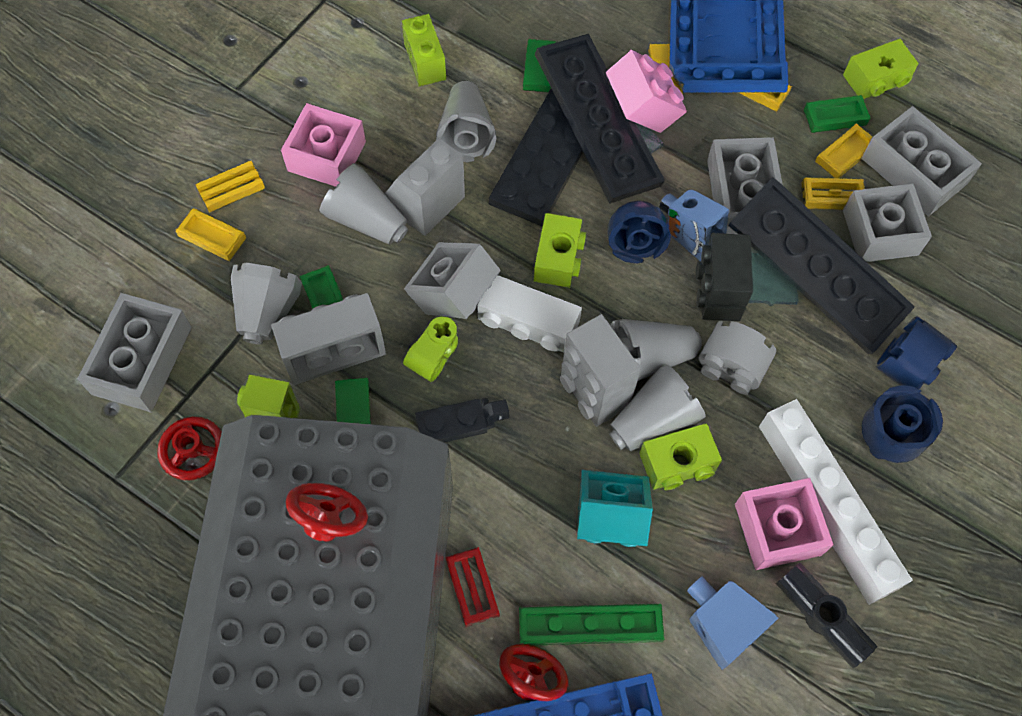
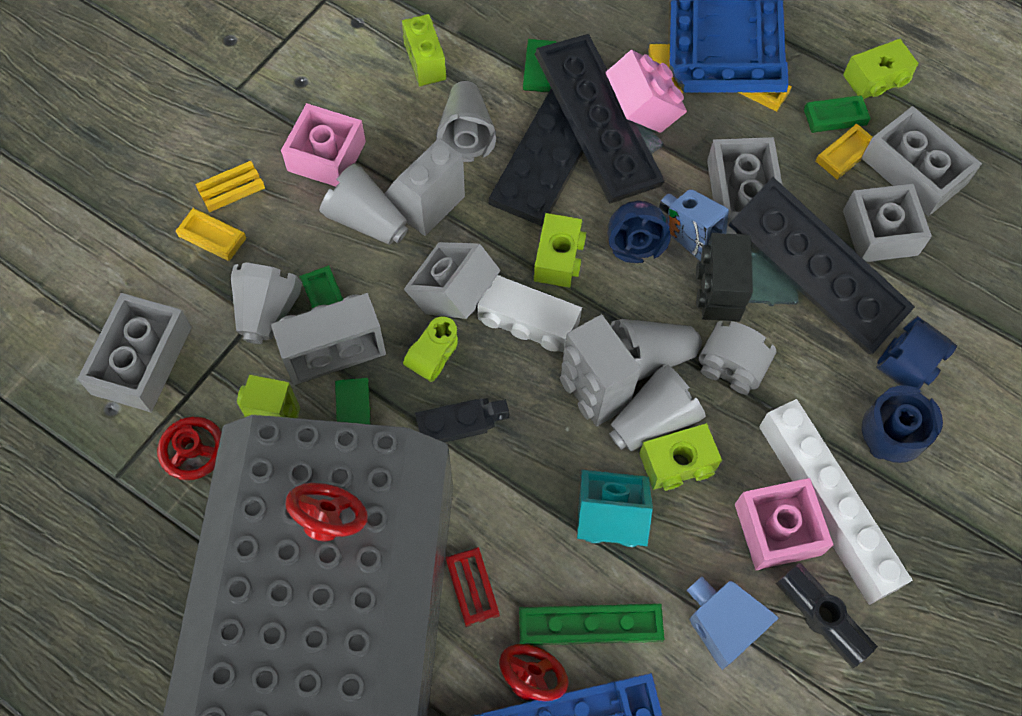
(831, 199): yellow tile -> none

